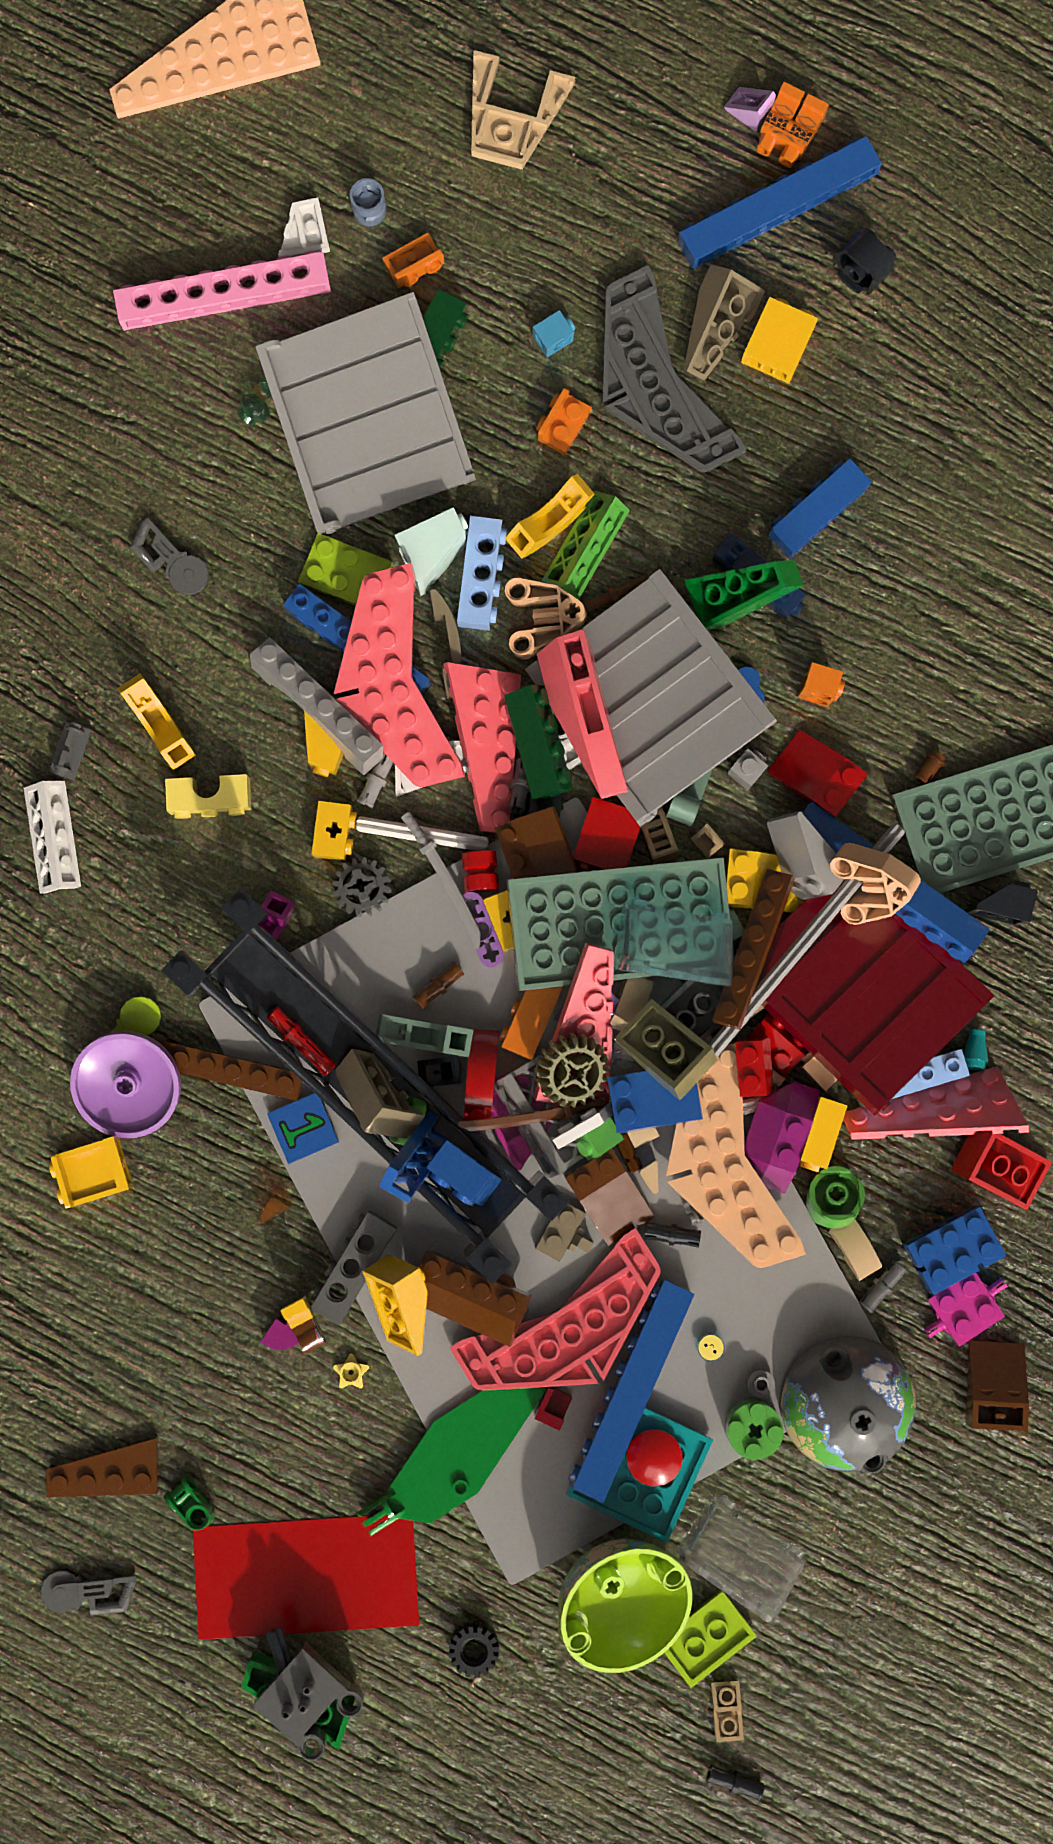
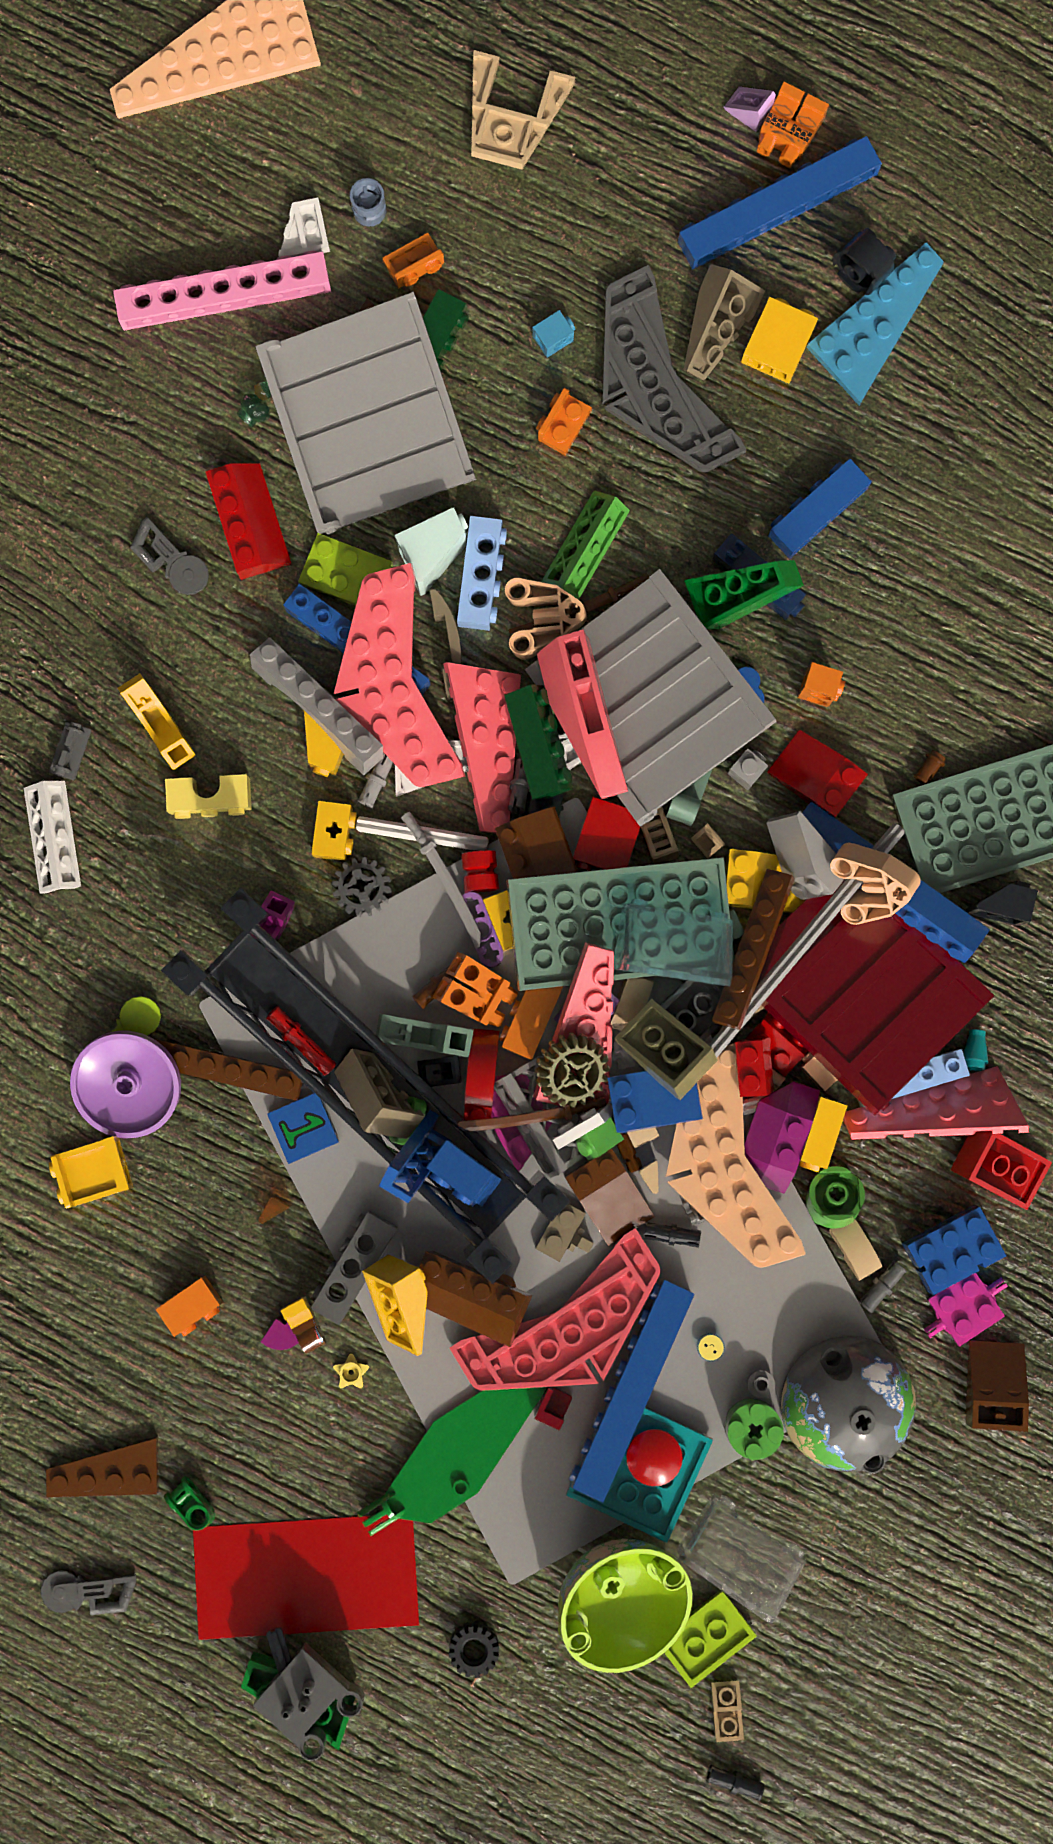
(190, 1306): none -> orange brick
(248, 518): none -> red slope
(485, 991): none -> orange hips
(551, 519): yellow arch -> none
(866, 333): none -> dark azure wing

